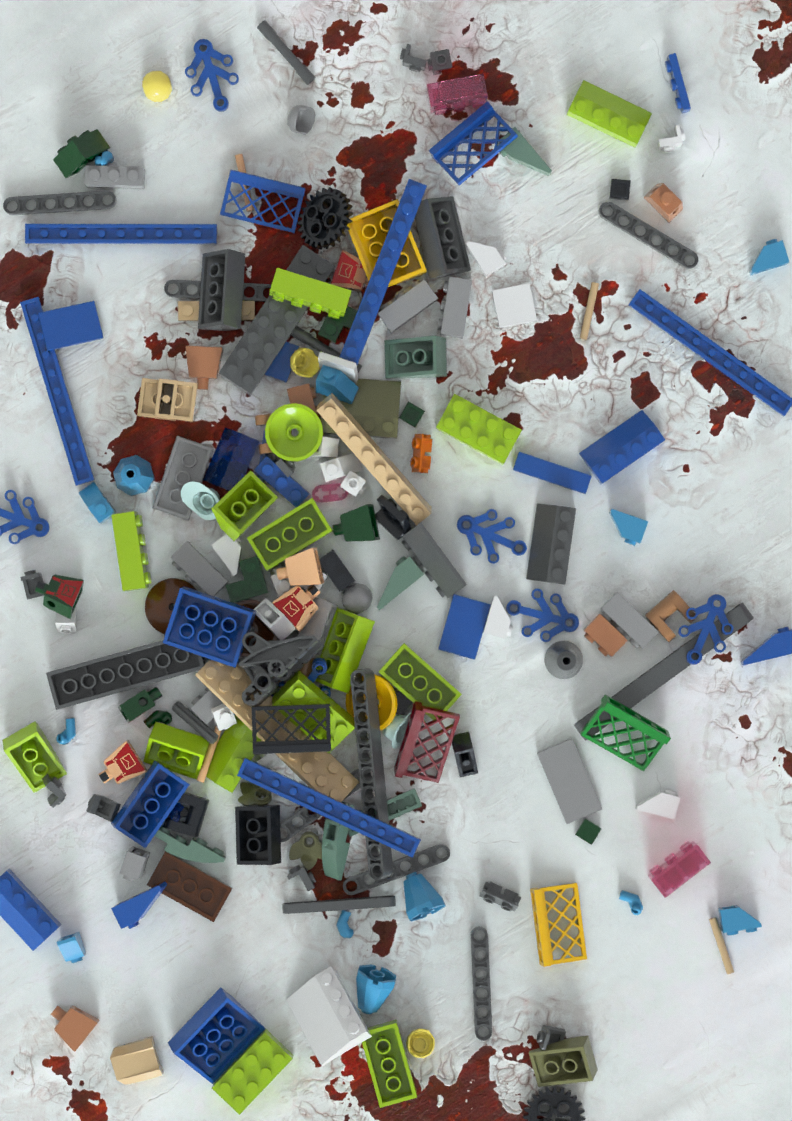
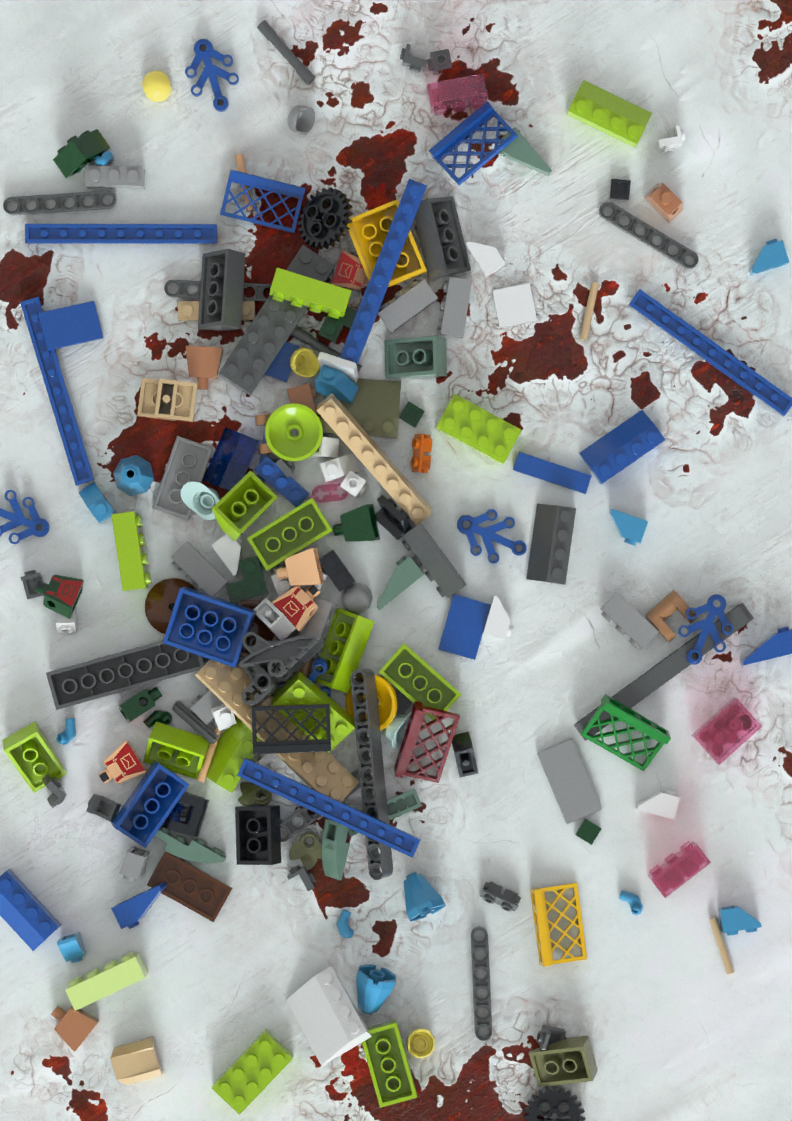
(106, 981): none -> yellowish green brick
(216, 1036): blue slope -> none
(338, 904): dark grey beam -> none
(397, 872): dark grey beam -> none
(545, 616): blue plant -> none
(555, 656): dark grey cone -> none
(604, 635): nougat brick -> none
(677, 83): blue plate -> none
(726, 731): none -> clear pink brick

